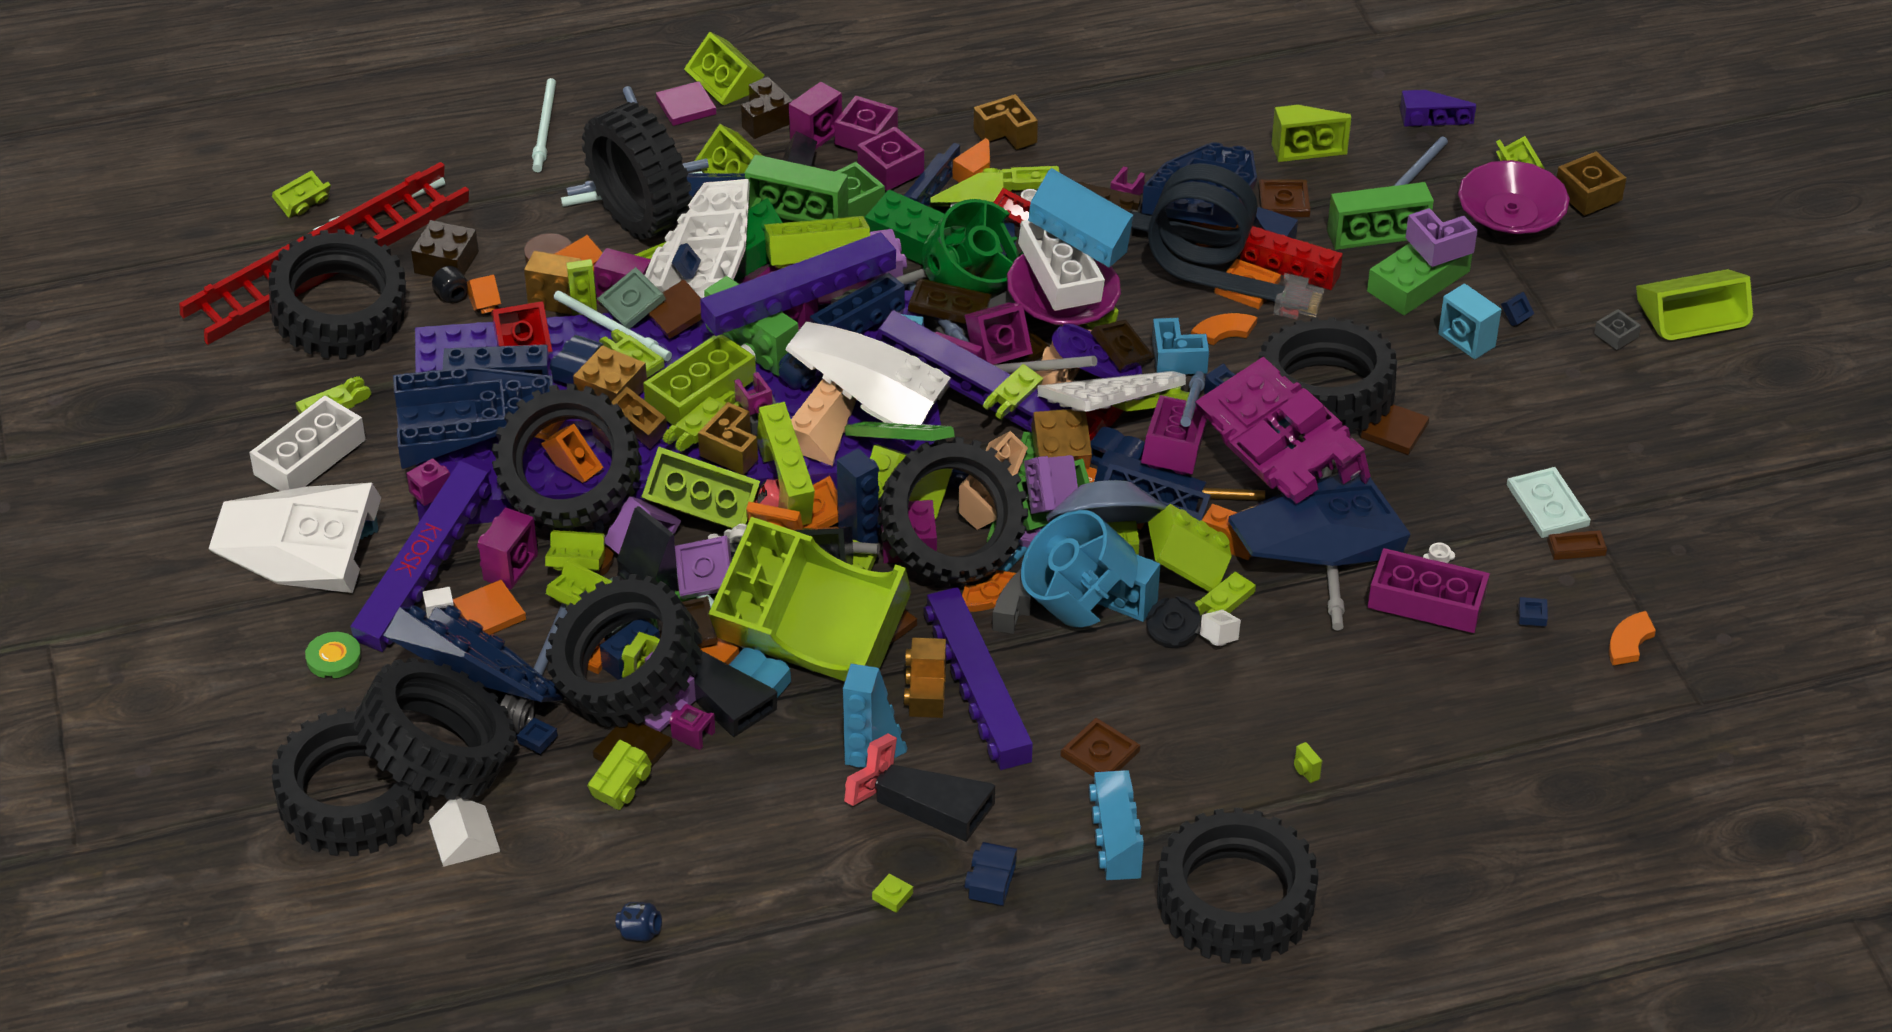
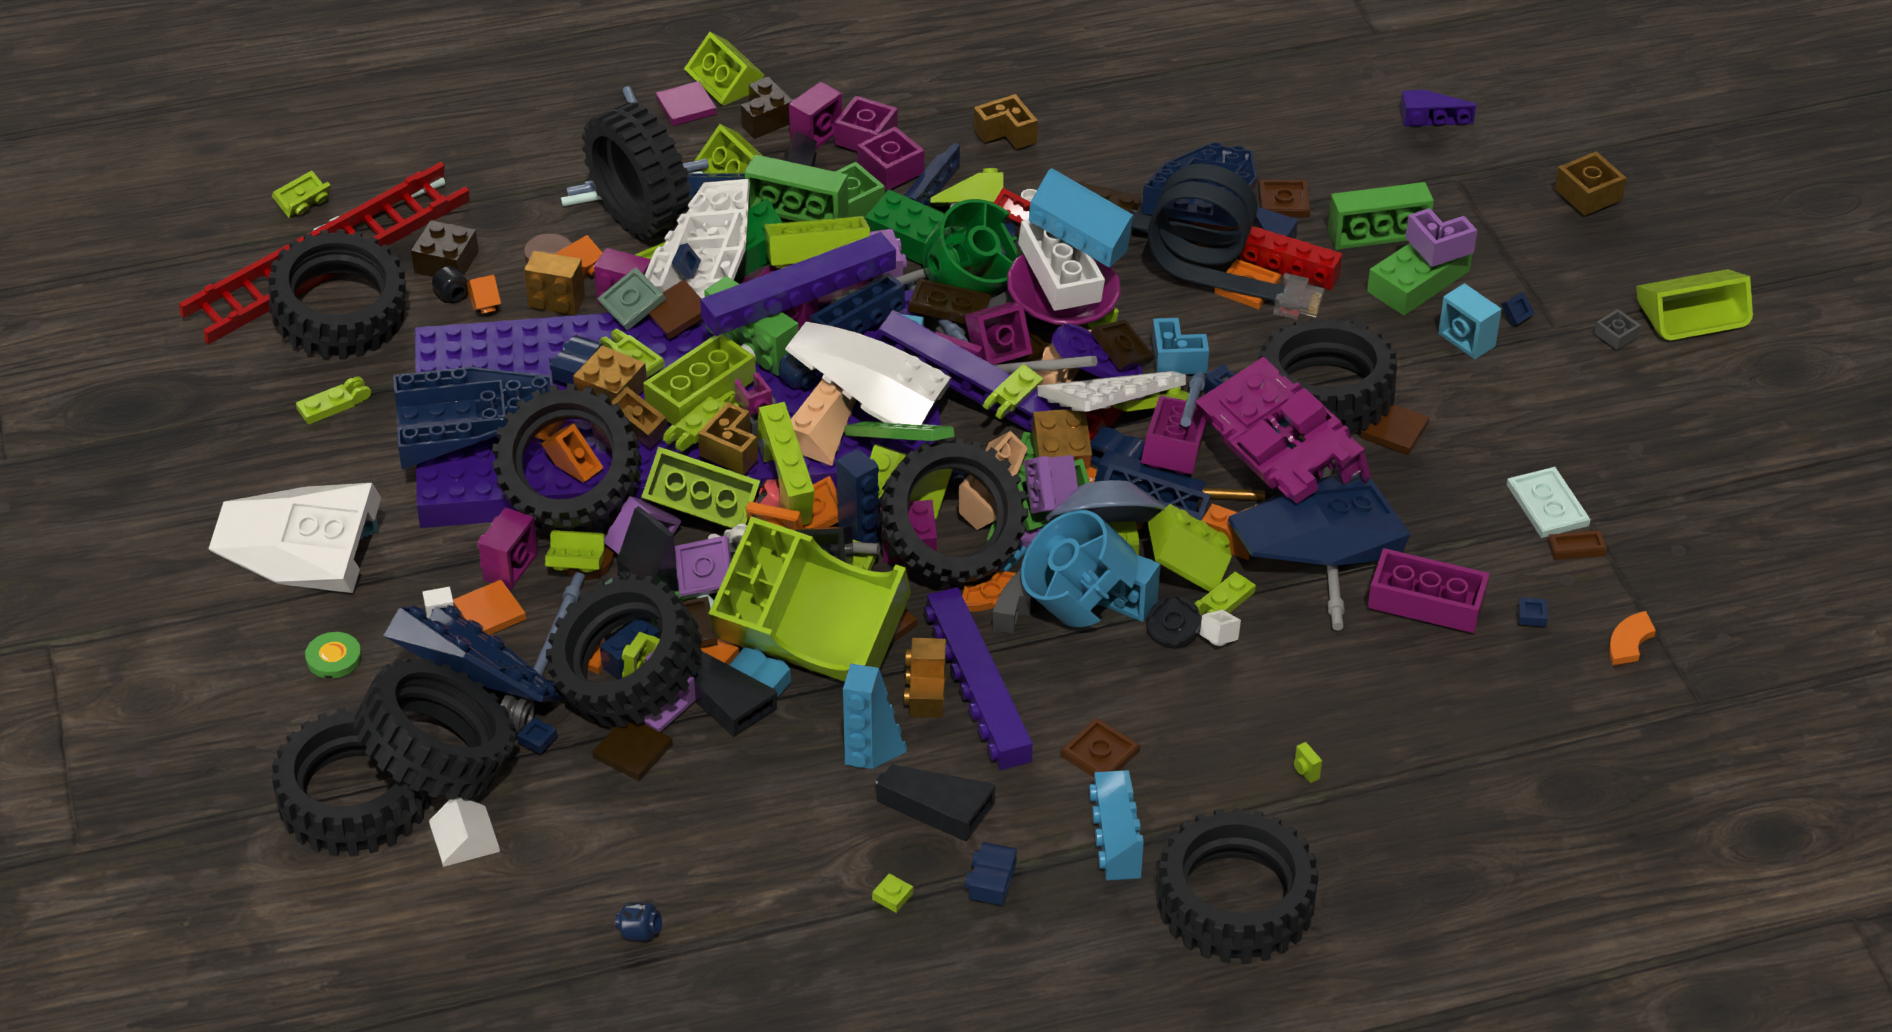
(307, 445): white brick -> none
(422, 553): dark purple brick -> none
(427, 481): magenta brick -> none
(521, 325): red slope -> none
(524, 358): dark blue brick -> none
(539, 151): light aqua bar -> none
(573, 582): lime bracket -> none
(581, 283): lime plate -> none
(610, 324): light aqua bar -> none
(619, 775): lime brick -> none
(689, 723): magenta window -> none
(880, 757): coral plate -> none
(972, 161): orange slope -> none
(1025, 177): lime hinge -> none
(1120, 182): magenta window -> none
(1226, 326): orange tile -> none
(1309, 133): lime slope -> none
(1422, 162): sand blue bar -> none
(1440, 552): white plate -> none
(1513, 197): magenta dish -> none
(1518, 151): lime bracket -> none

